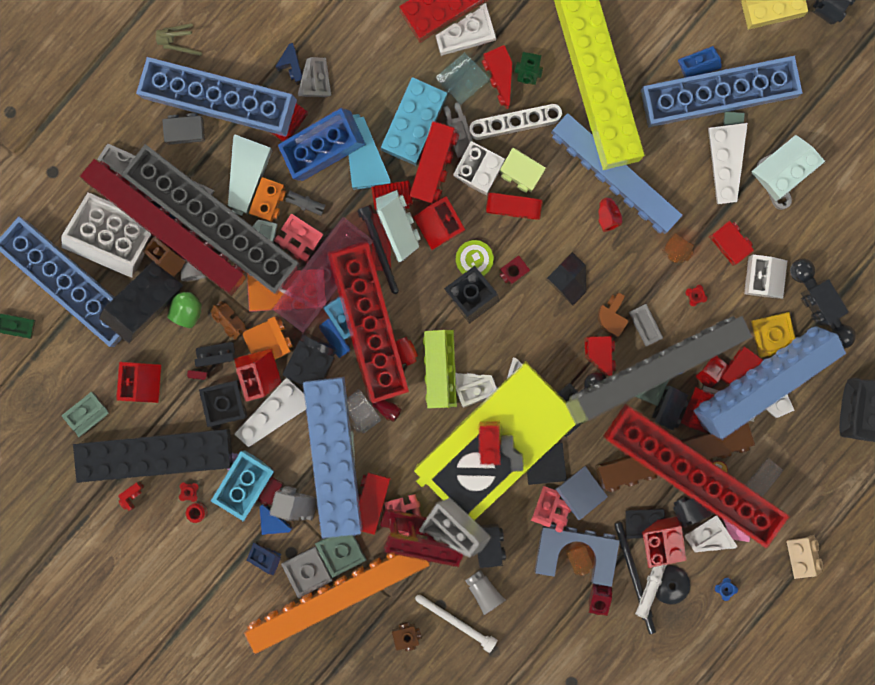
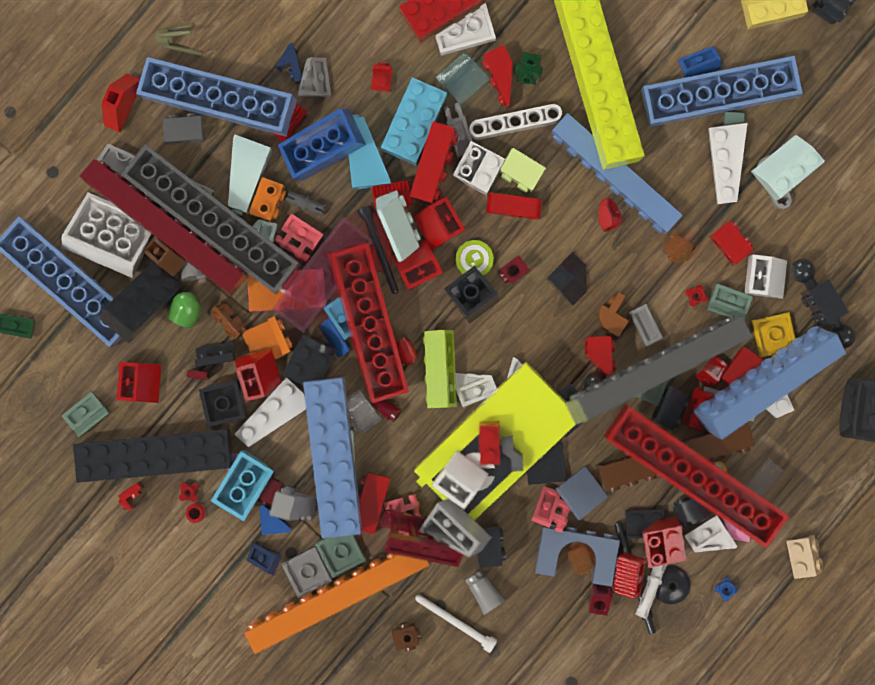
(119, 101): none -> red slope
(381, 77): none -> red bracket
(418, 266): none -> red slope
(460, 479): none -> white slope
(628, 575): none -> red brick
(729, 302): none -> sand green plate

